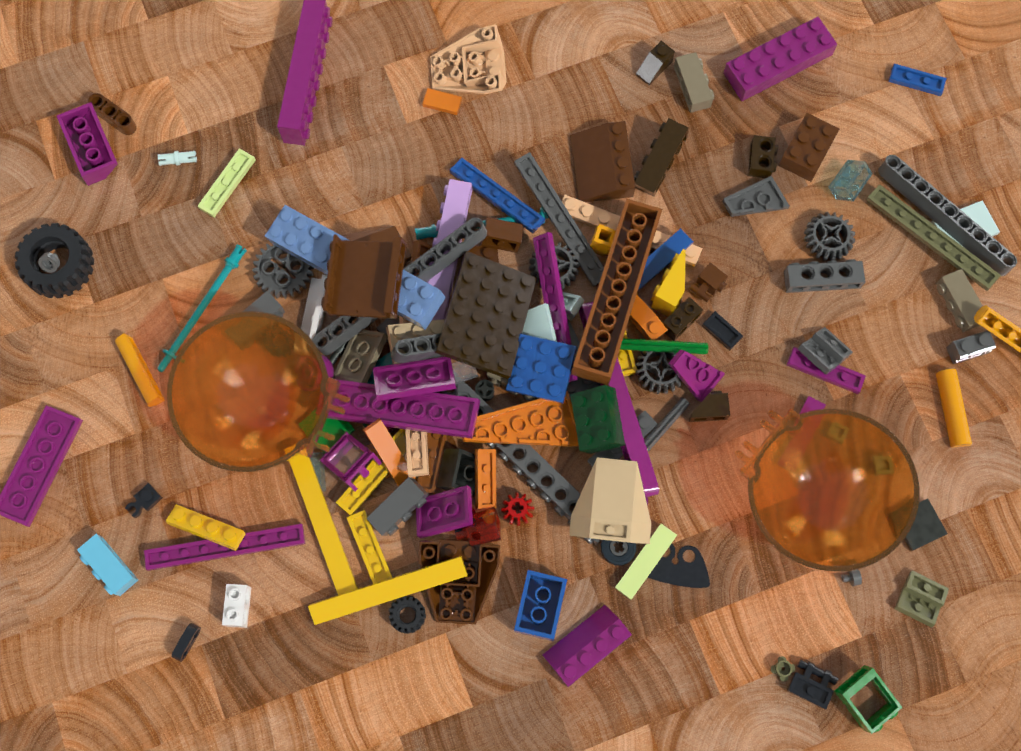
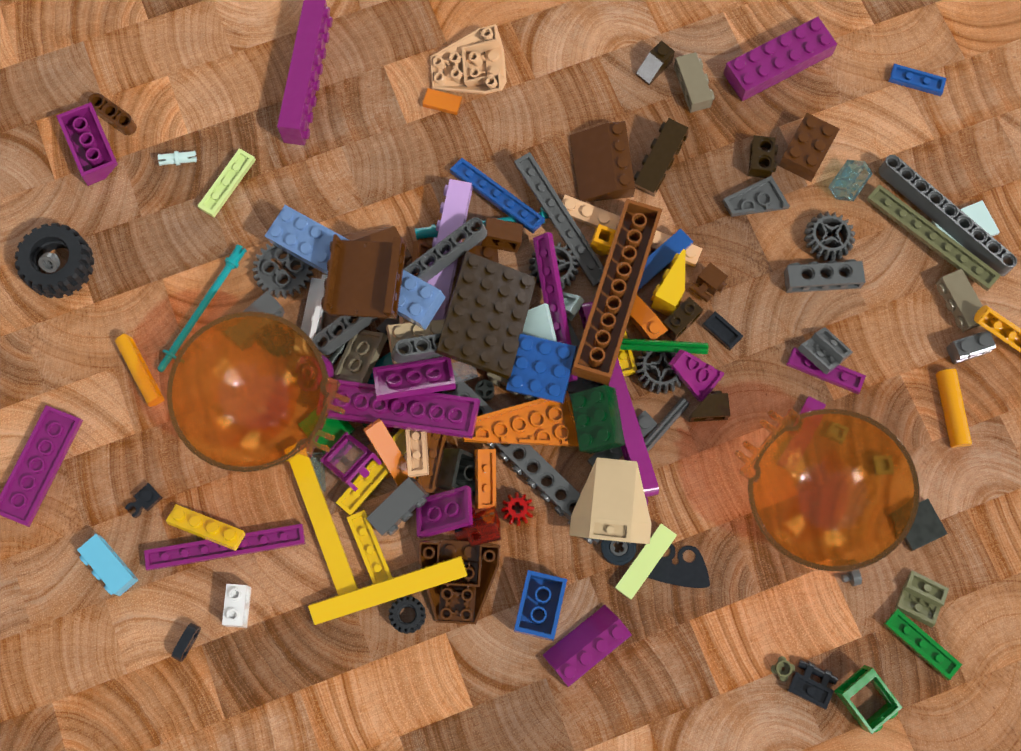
(922, 644): none -> green plate

